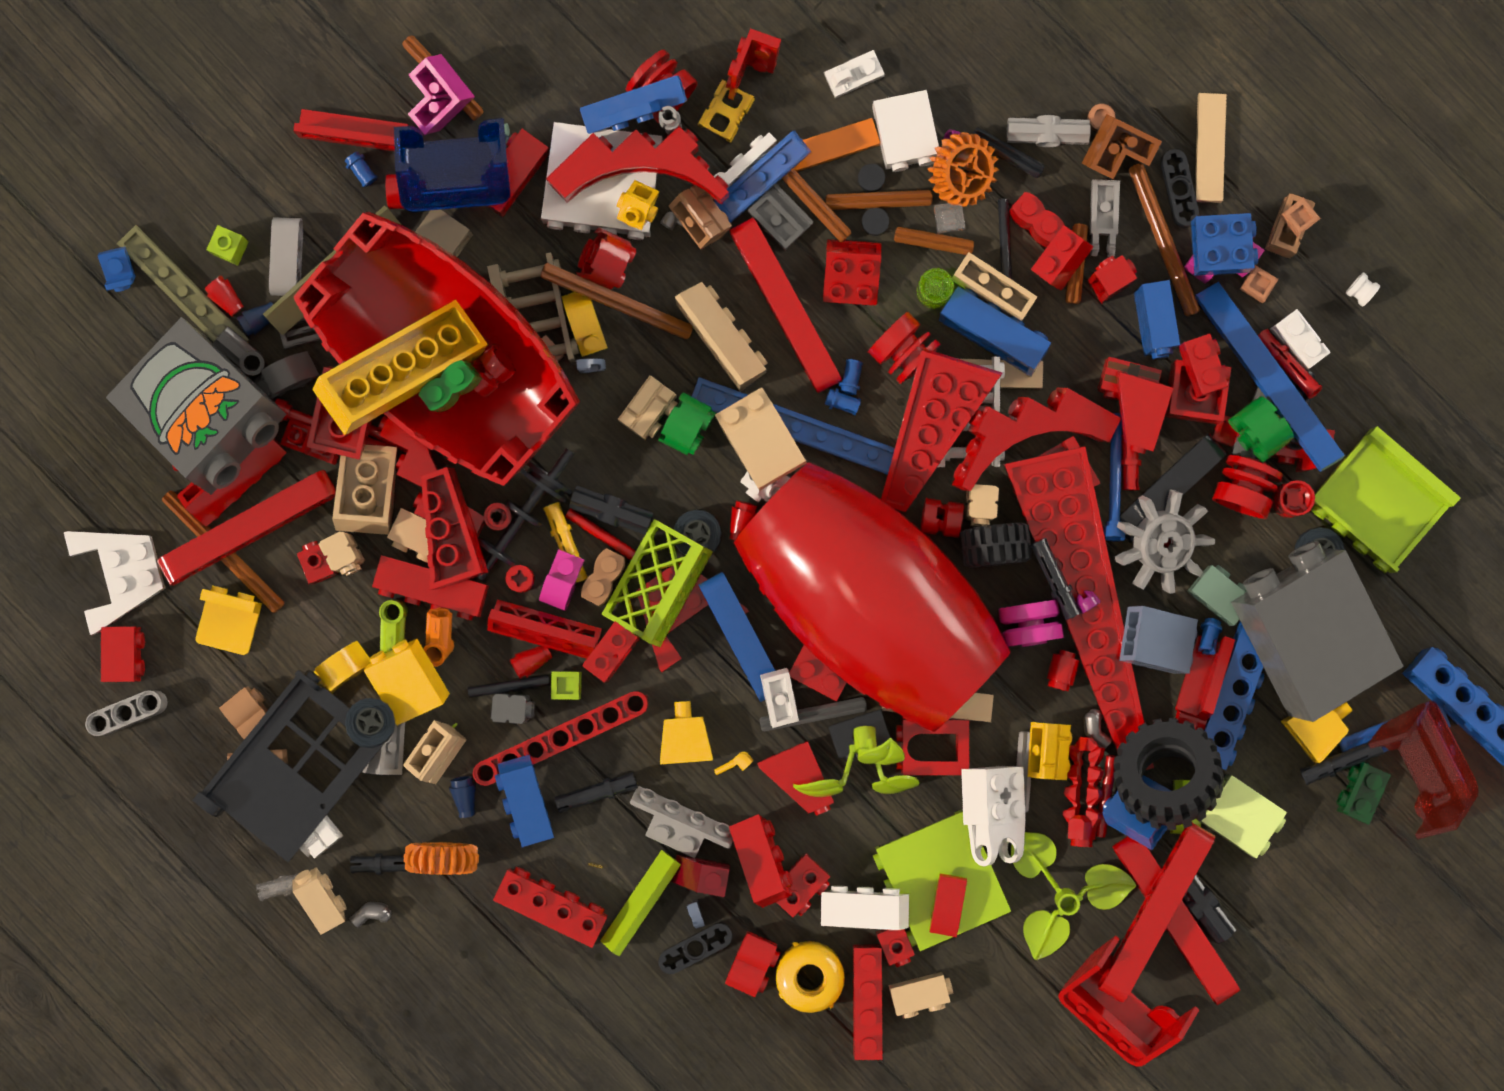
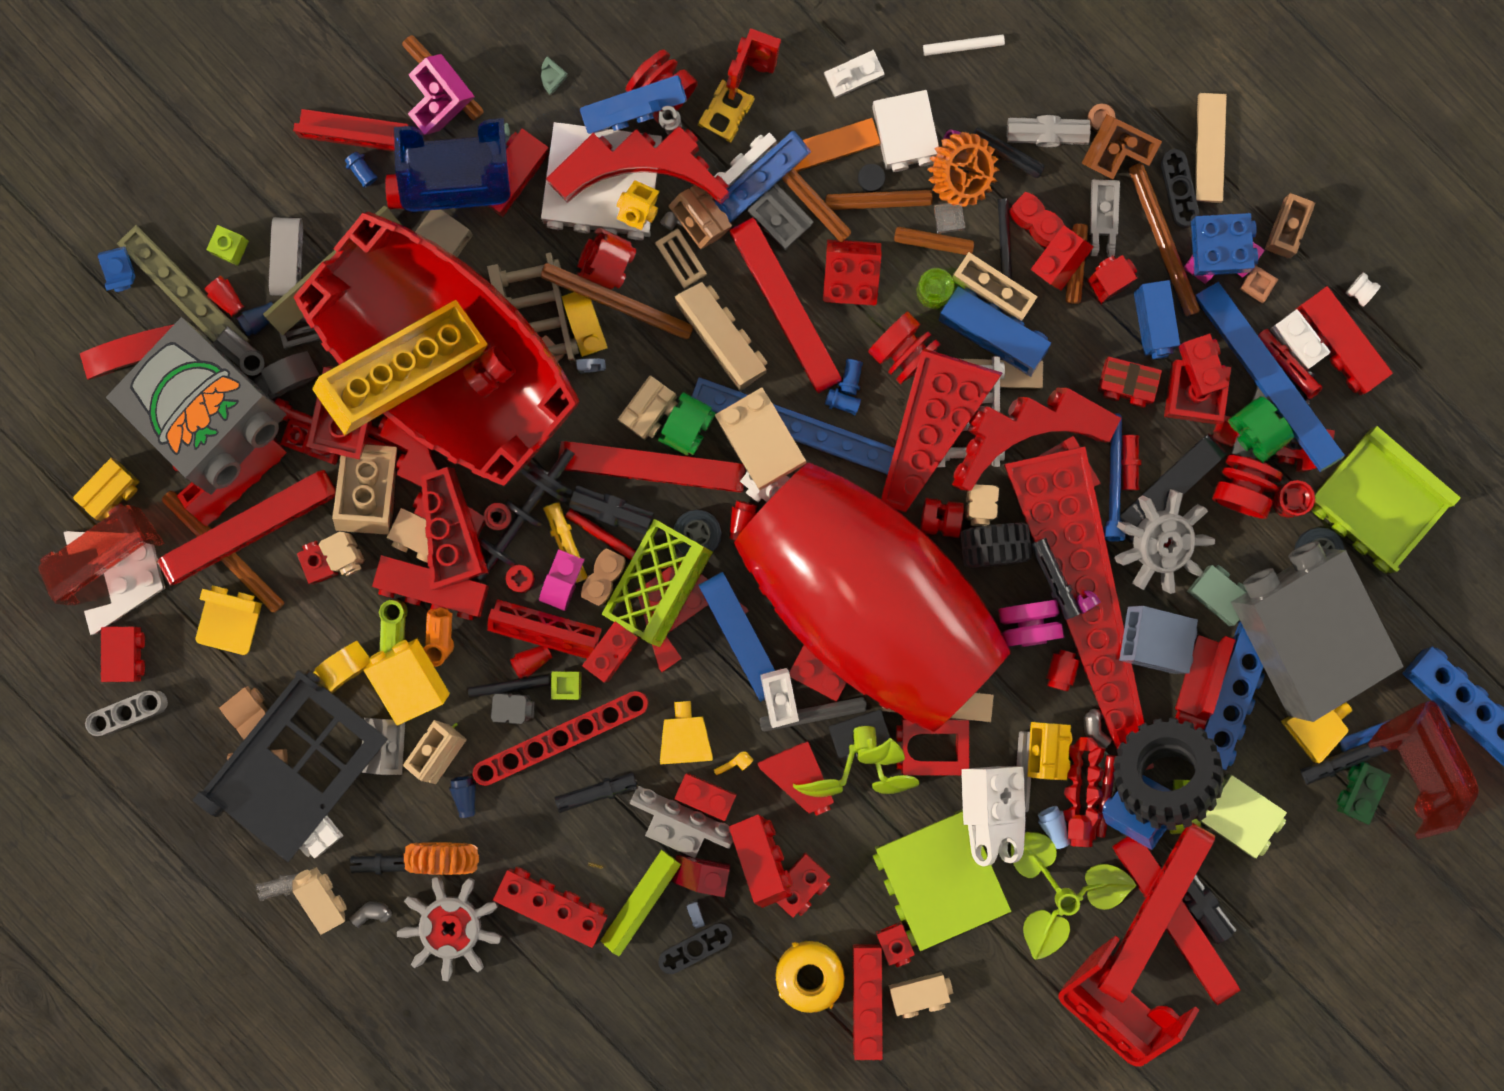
(96, 552): none -> clear red windscreen
(106, 489): none -> yellow brick
(120, 352): none -> red slope
(373, 713): black wheel -> none
(433, 925): none -> light grey gear
(445, 391): green brick -> none
(524, 801): blue brick -> none
(552, 75): none -> sand green tile
(654, 467): none -> red beam
(692, 278): none -> tan tile
(705, 796): none -> red brick
(751, 964): red brick -> none
(865, 908): white brick -> none
(875, 221): black tile -> none
(948, 905): red slope -> none
(962, 45): none -> white bar
(1054, 825): none -> light blue cone
(1142, 410): red slope -> none
(1209, 638): blue pin -> none
(1300, 217): nougat tile -> none
(1347, 344): none -> red brick

